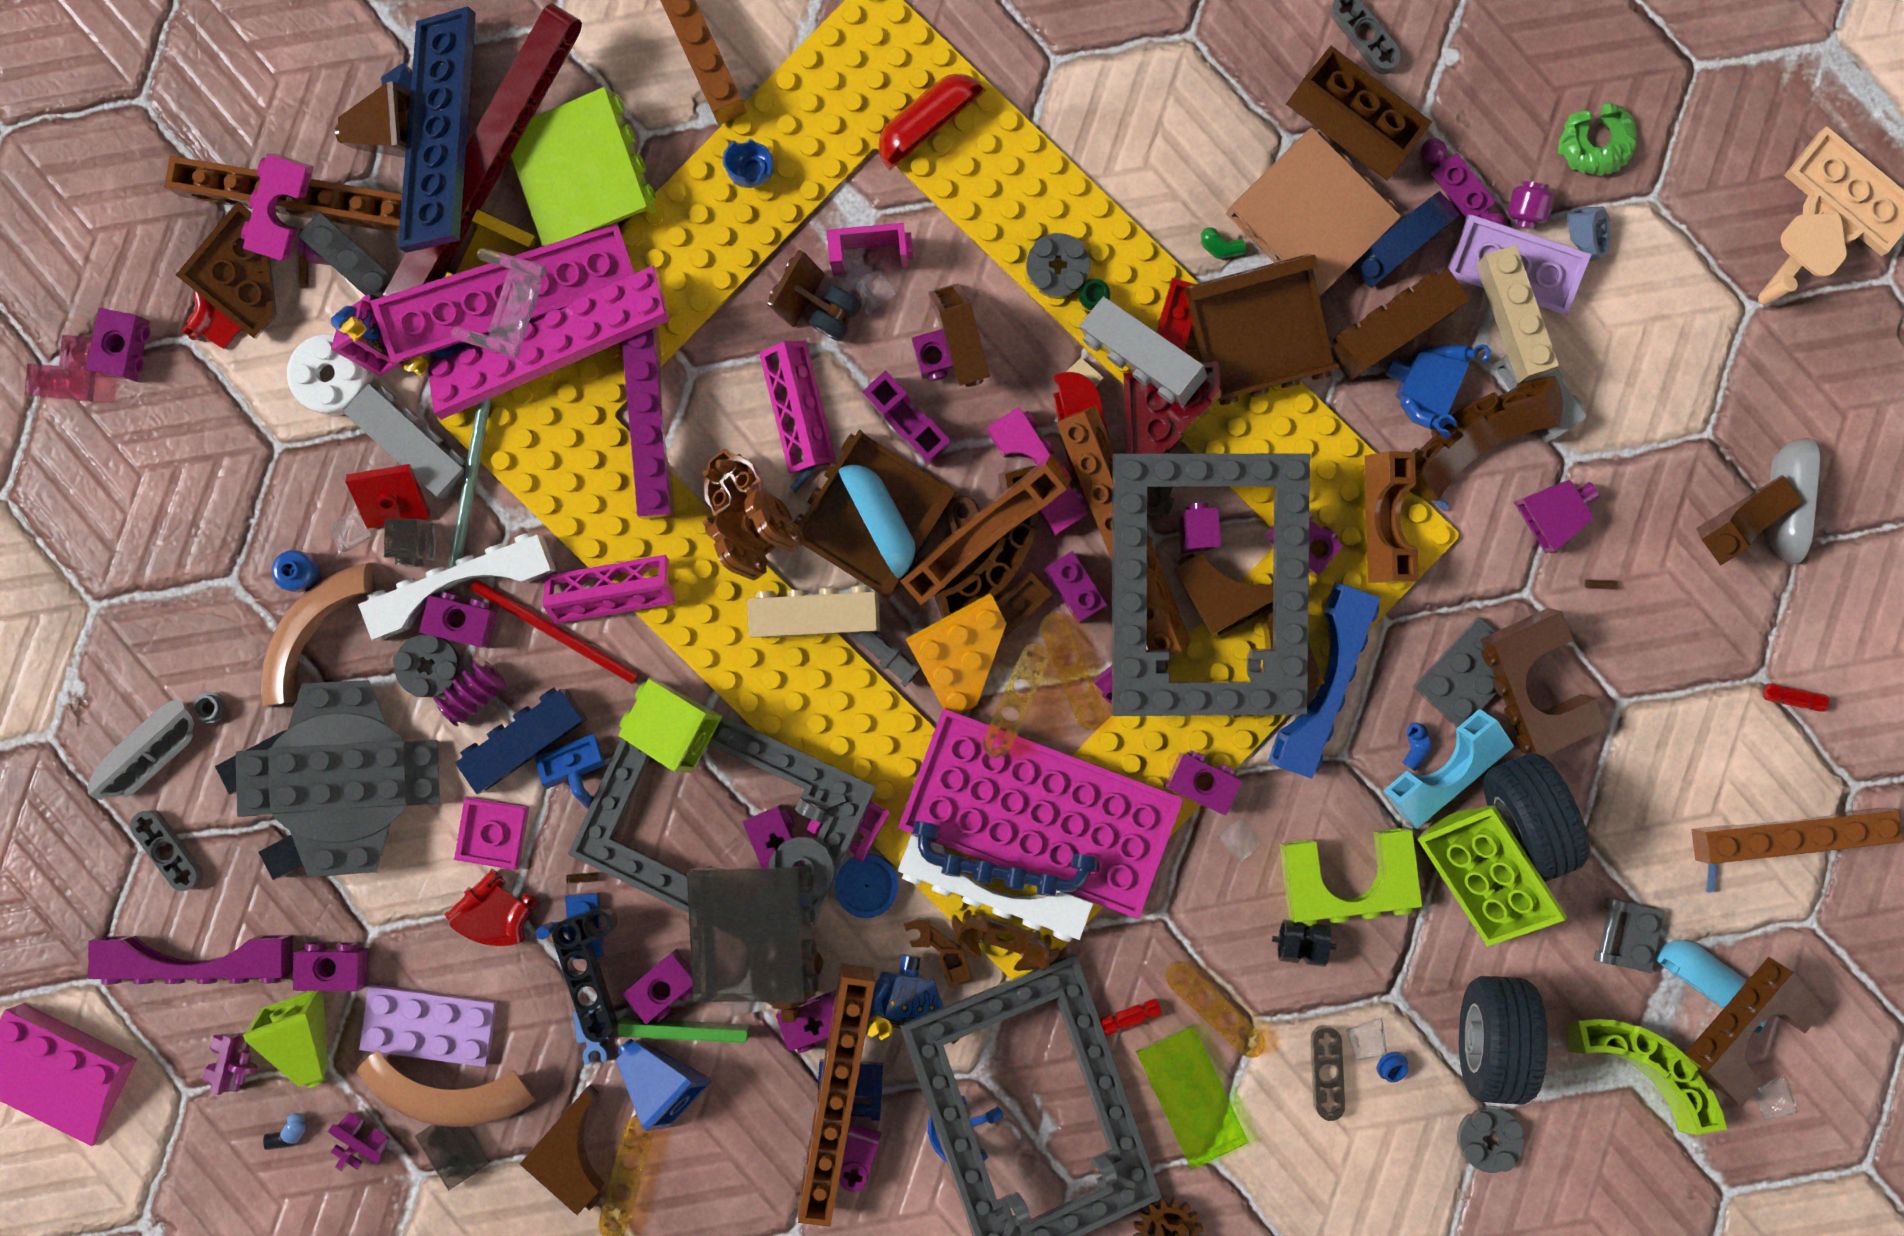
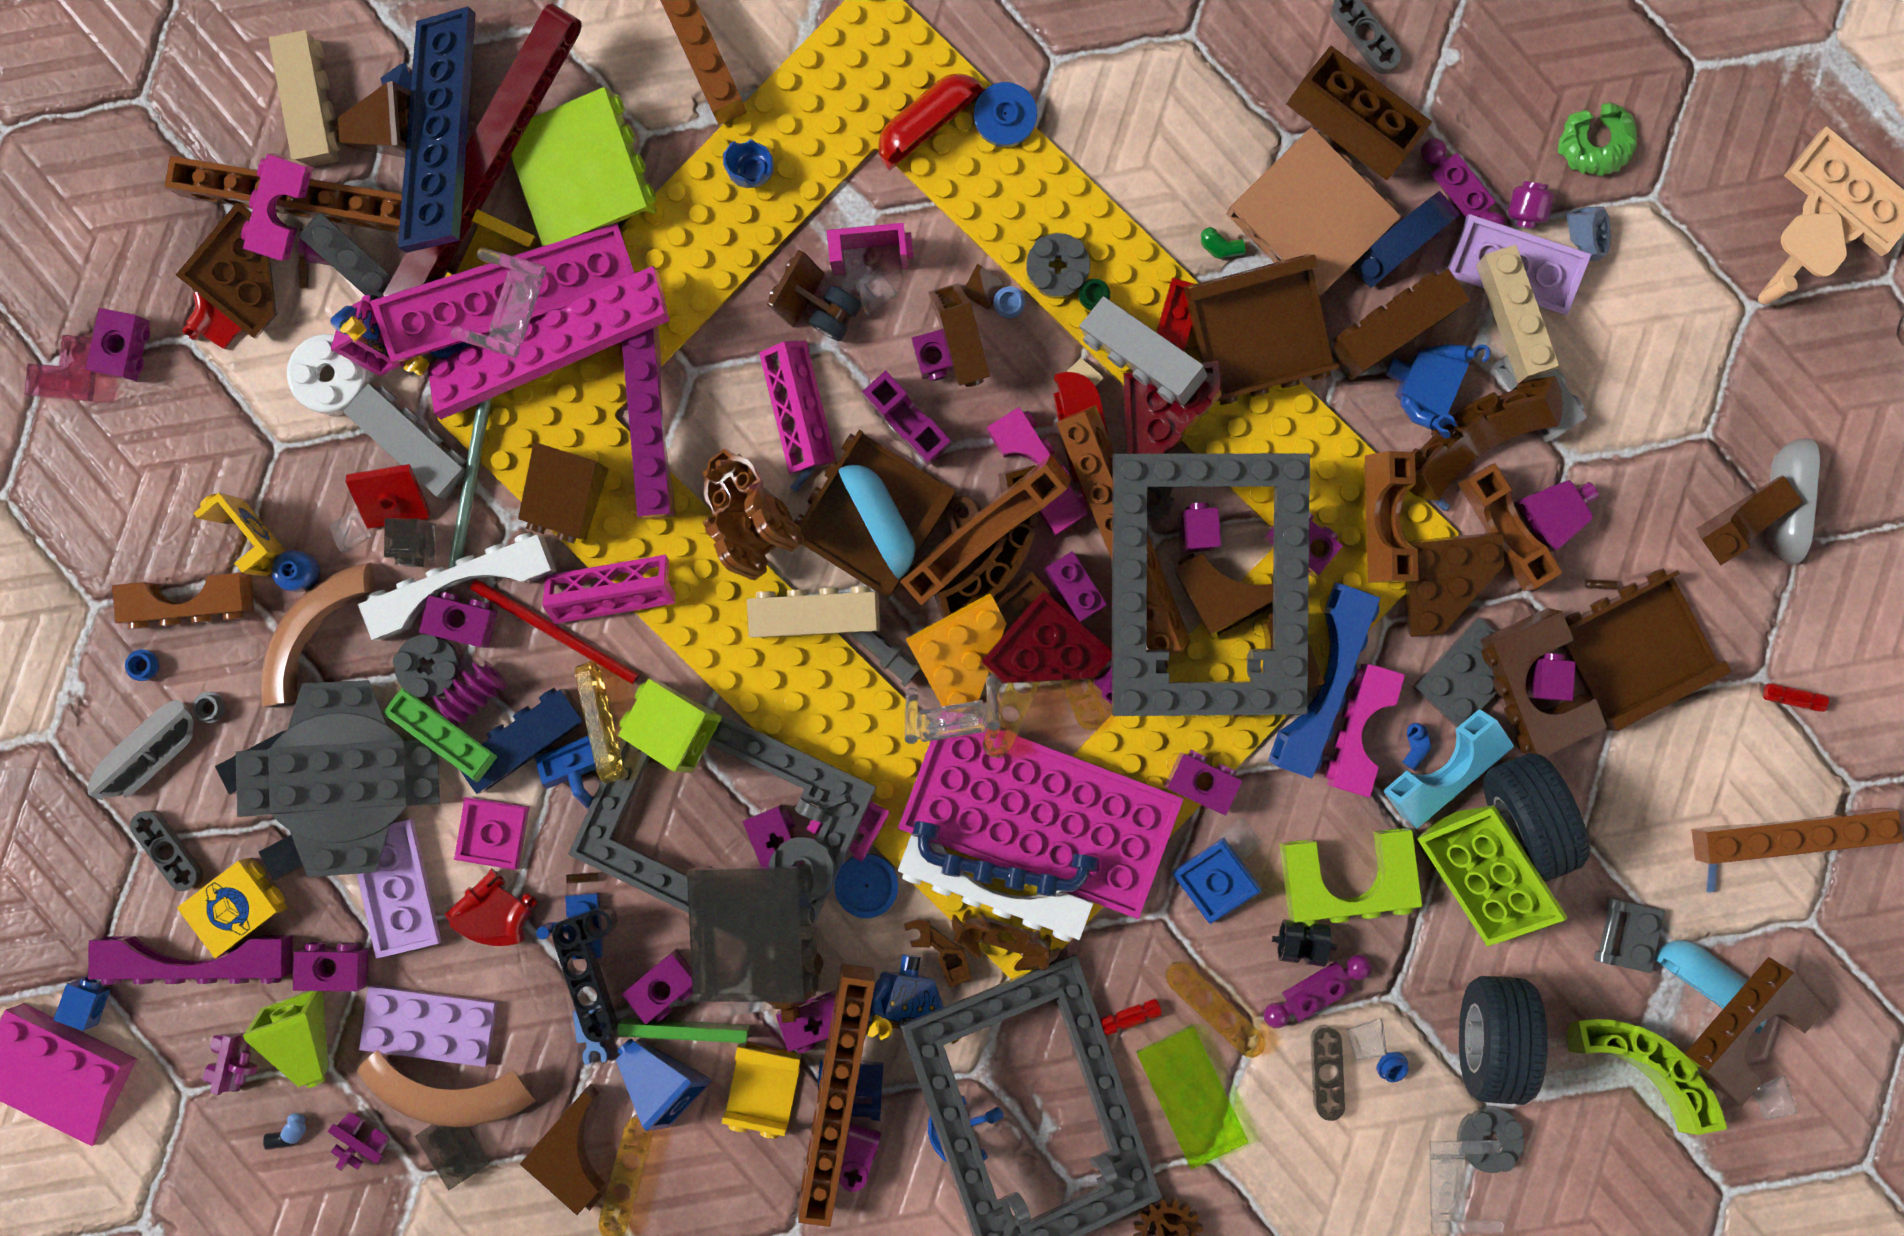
(82, 1003): none -> blue brick
(133, 661): none -> blue plate
(220, 595): none -> dark orange arch
(232, 906): none -> yellow panel
(266, 548): none -> yellow panel
(304, 98): none -> tan brick
(399, 896): none -> lavender plate
(440, 735): none -> bright green tile
(561, 492): none -> reddish brown slope
(599, 722): none -> clear yellow beam
(762, 1089): none -> yellow panel
(952, 719): none -> clear plate
(982, 286): none -> reddish brown slope
(1009, 302): none -> medium blue plate
(1010, 128): none -> blue piece
(1045, 647): none -> dark red plate
(1217, 880): none -> blue tile
(1317, 991): none -> magenta plate
(1351, 766): none -> dark pink arch
(1448, 1186): none -> clear plate
(1450, 578): none -> reddish brown plate
(1493, 504): none -> dark orange arch
(1551, 678): none -> magenta brick
(1641, 650): none -> reddish brown panel

